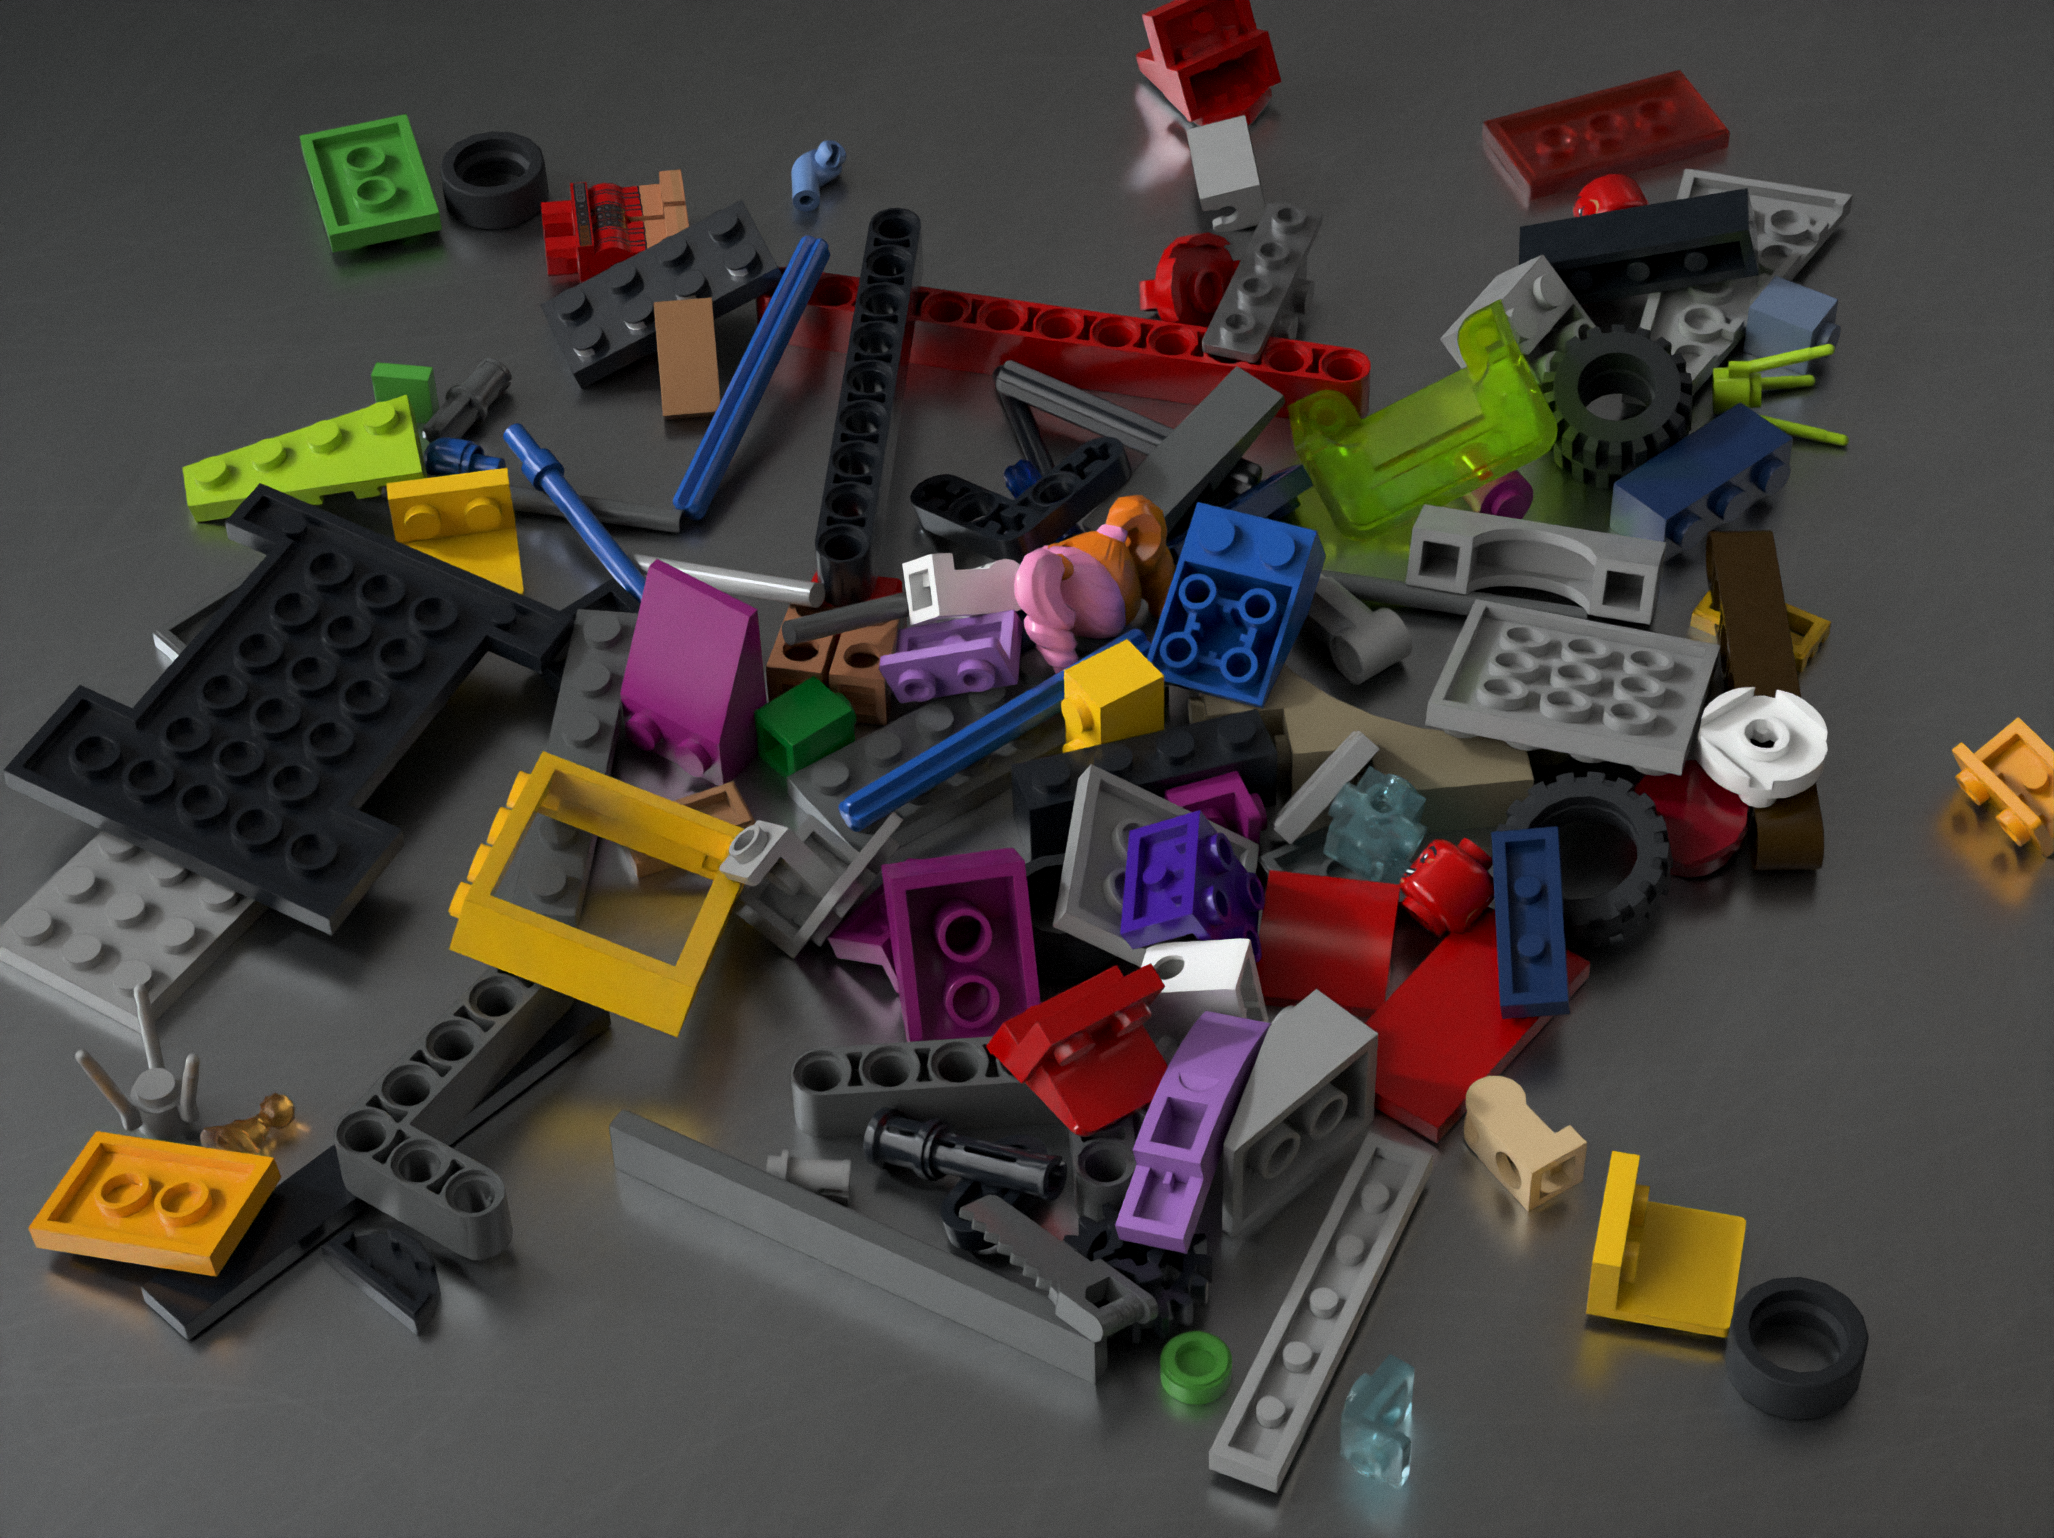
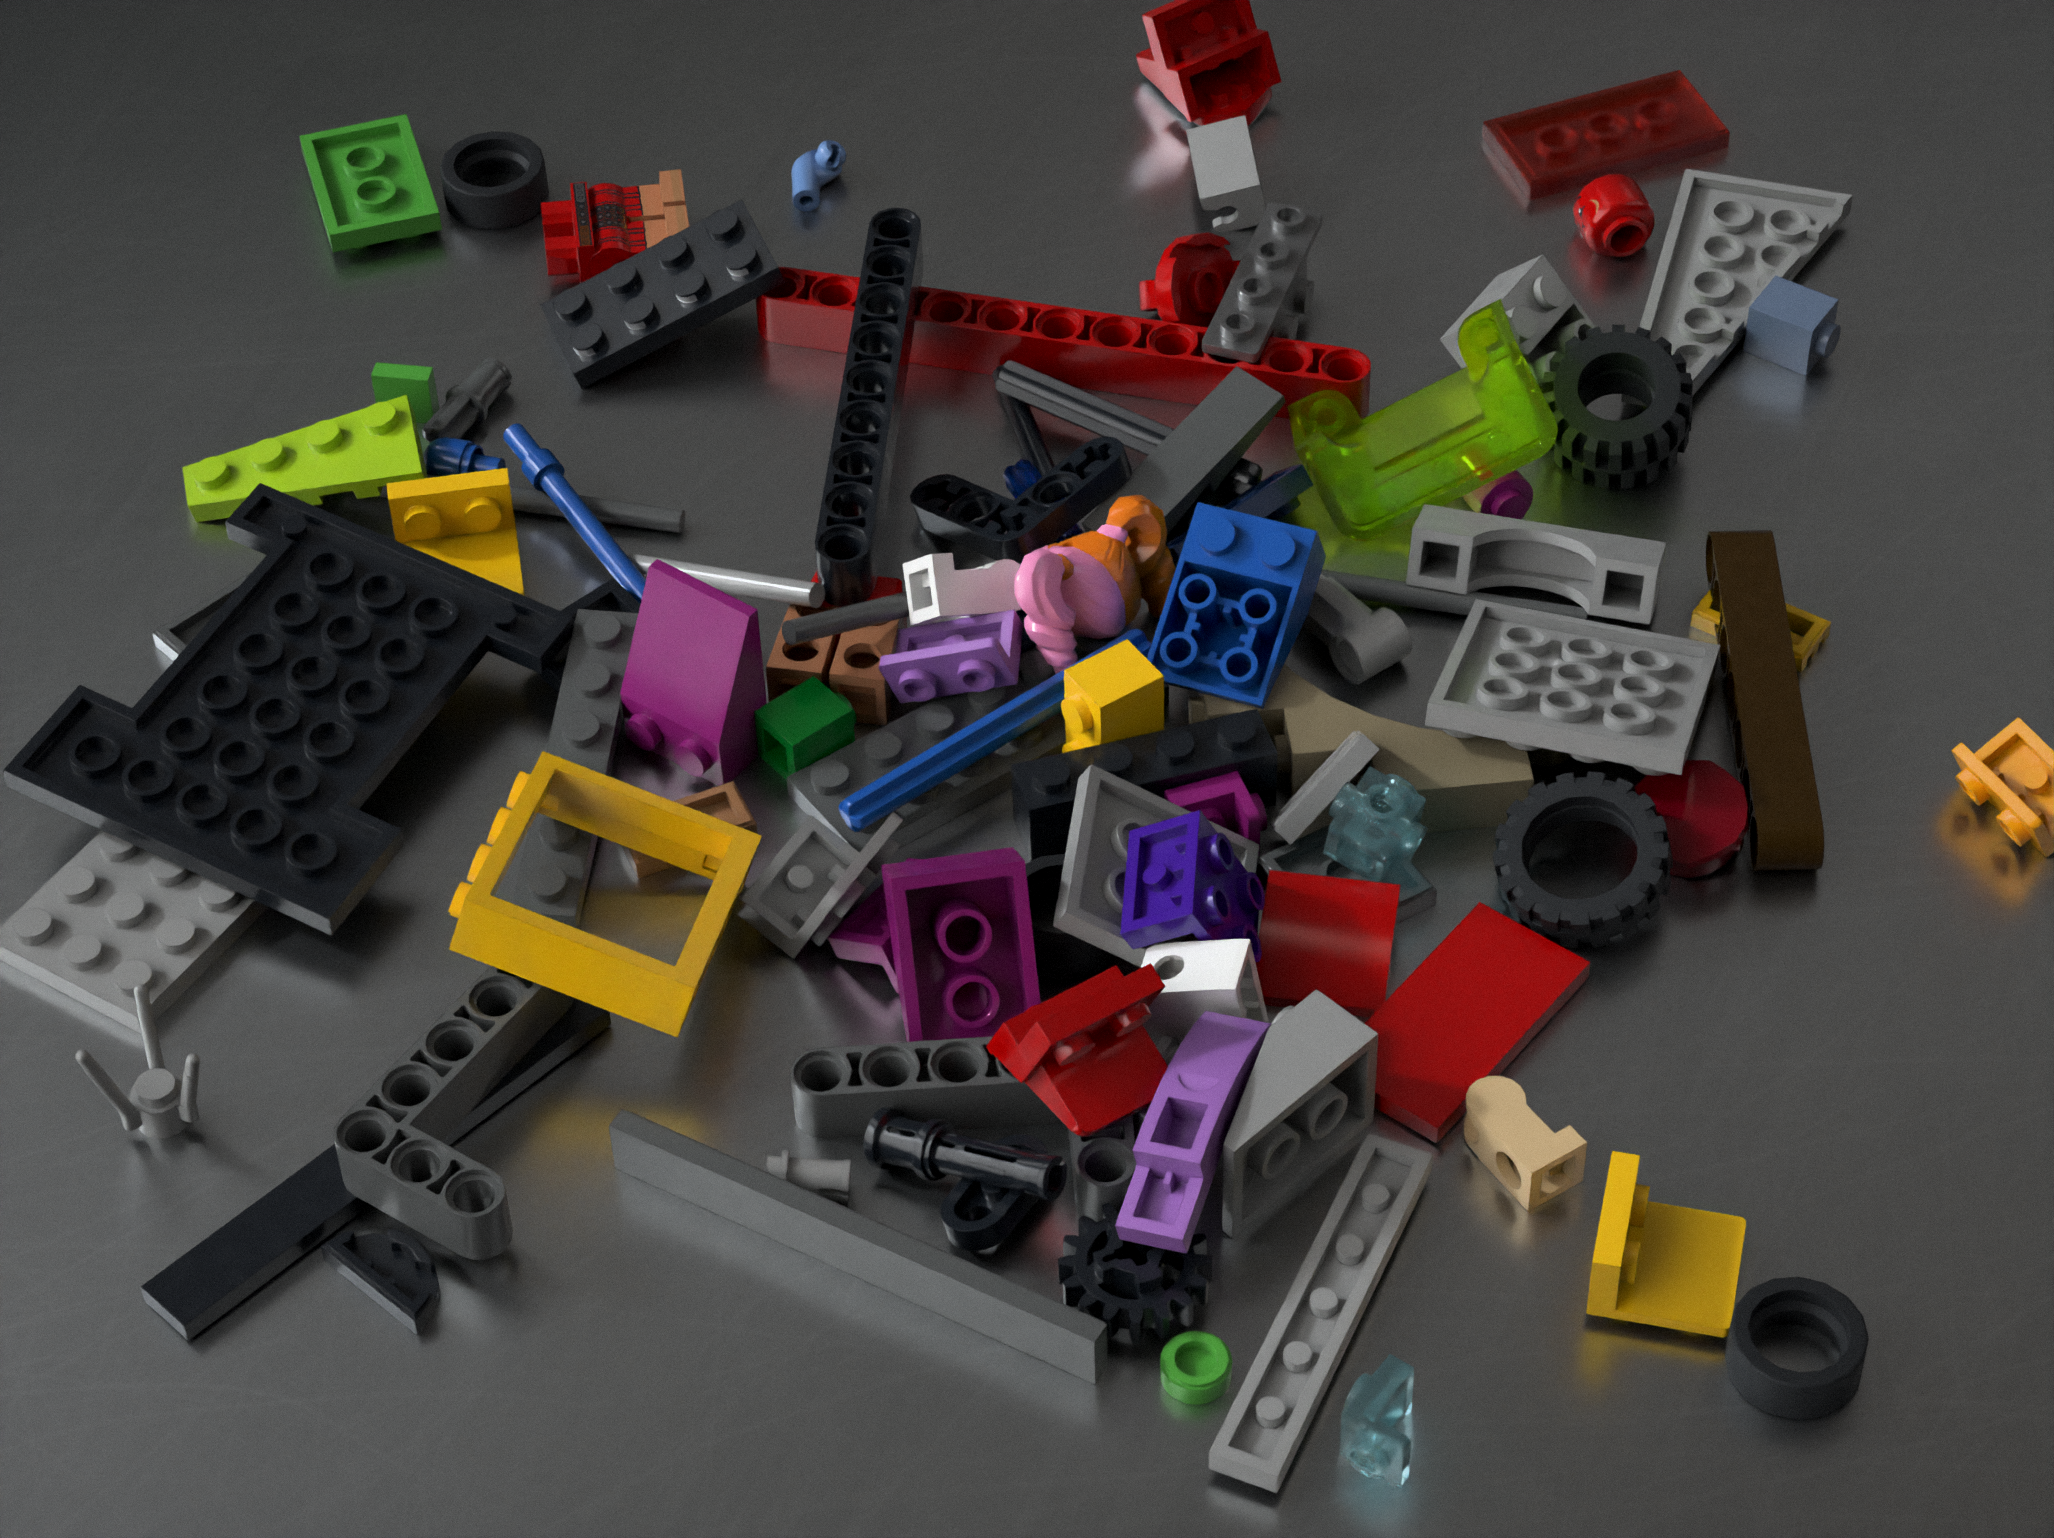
(155, 1203): light orange plate -> none
(250, 1133): clear orange piece -> none
(687, 358): medium nougat tile -> none
(751, 377): blue axle -> none
(780, 857): light grey bracket -> none
(1067, 1275): dark grey piece -> none
(1448, 886): red head -> none
(1530, 923): dark blue plate -> none
(1649, 246): black brick -> none
(1702, 481): dark blue brick -> none
(1743, 384): lime plant -> none
(1758, 772): white plate -> none

